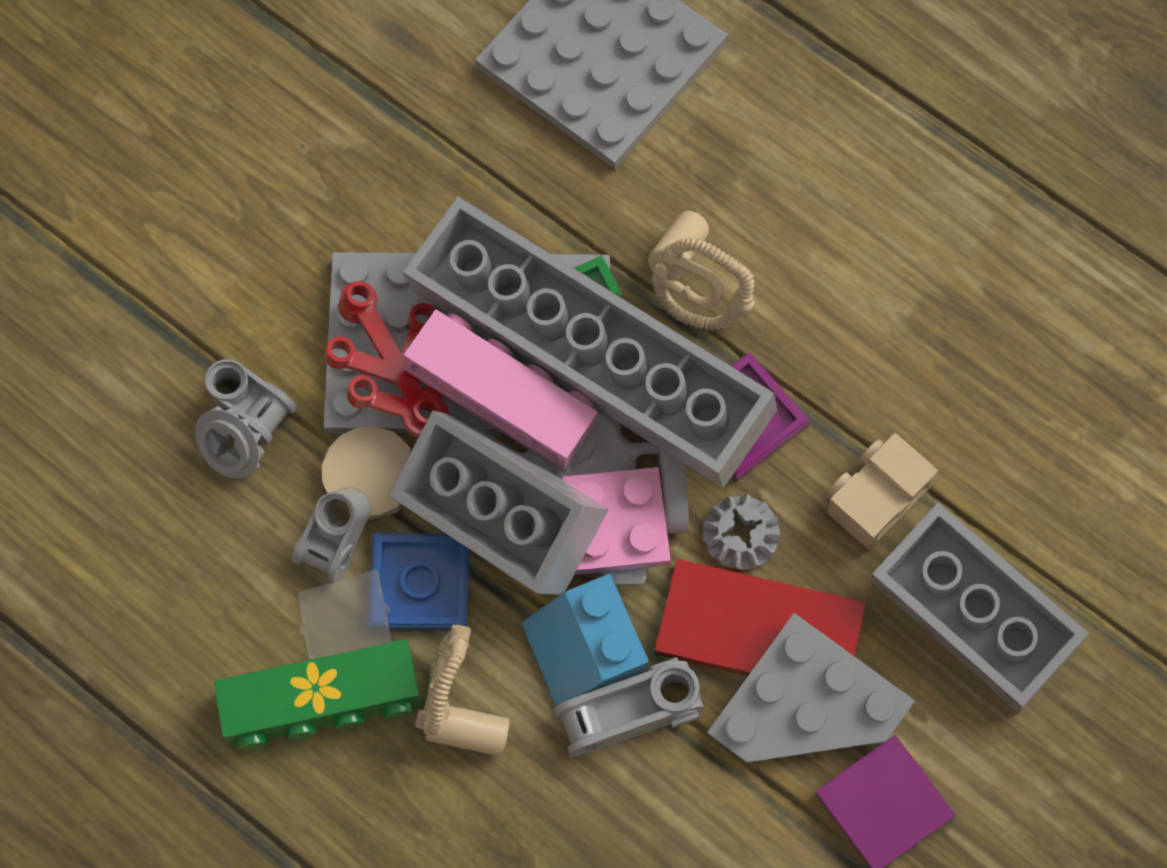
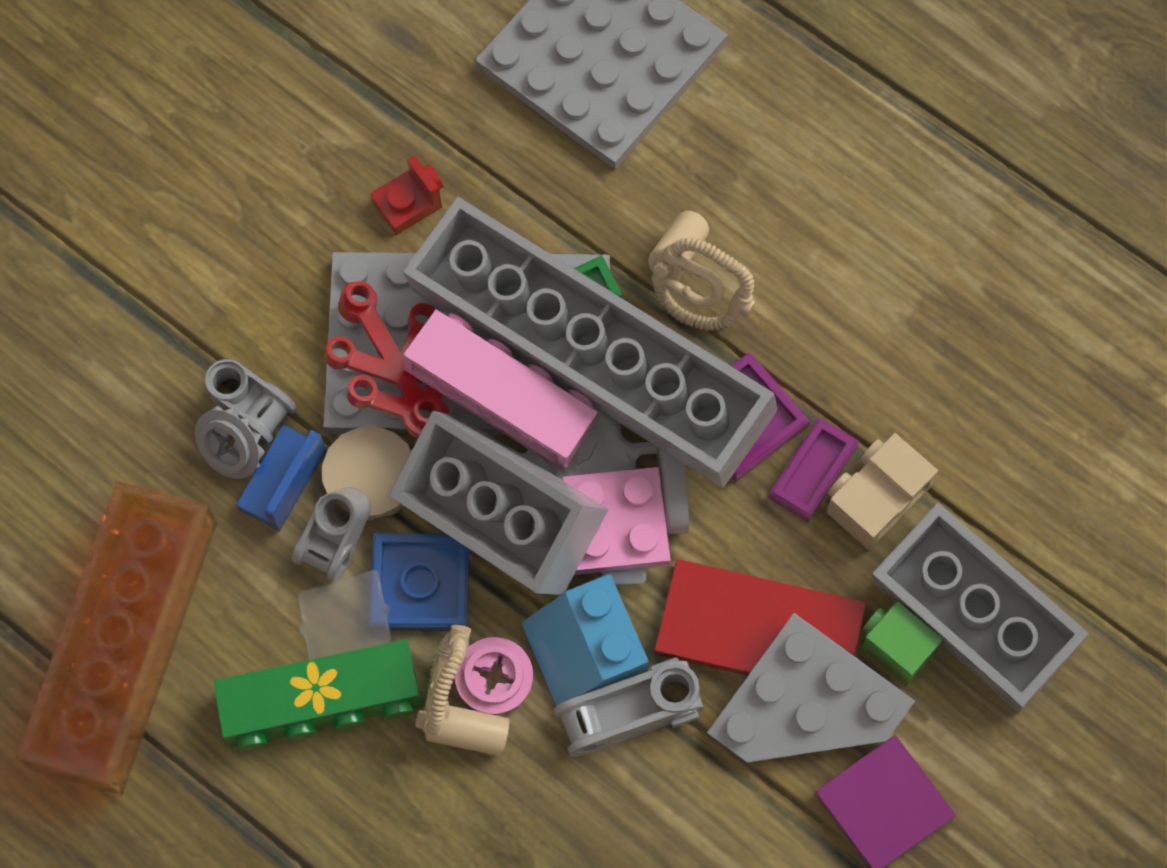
(118, 638): none -> clear orange brick
(282, 477): none -> blue panel
(409, 196): none -> red bracket
(483, 657): none -> bright pink gear
(731, 550): light grey gear -> none
(813, 469): none -> magenta tile
(900, 642): none -> bright green brick

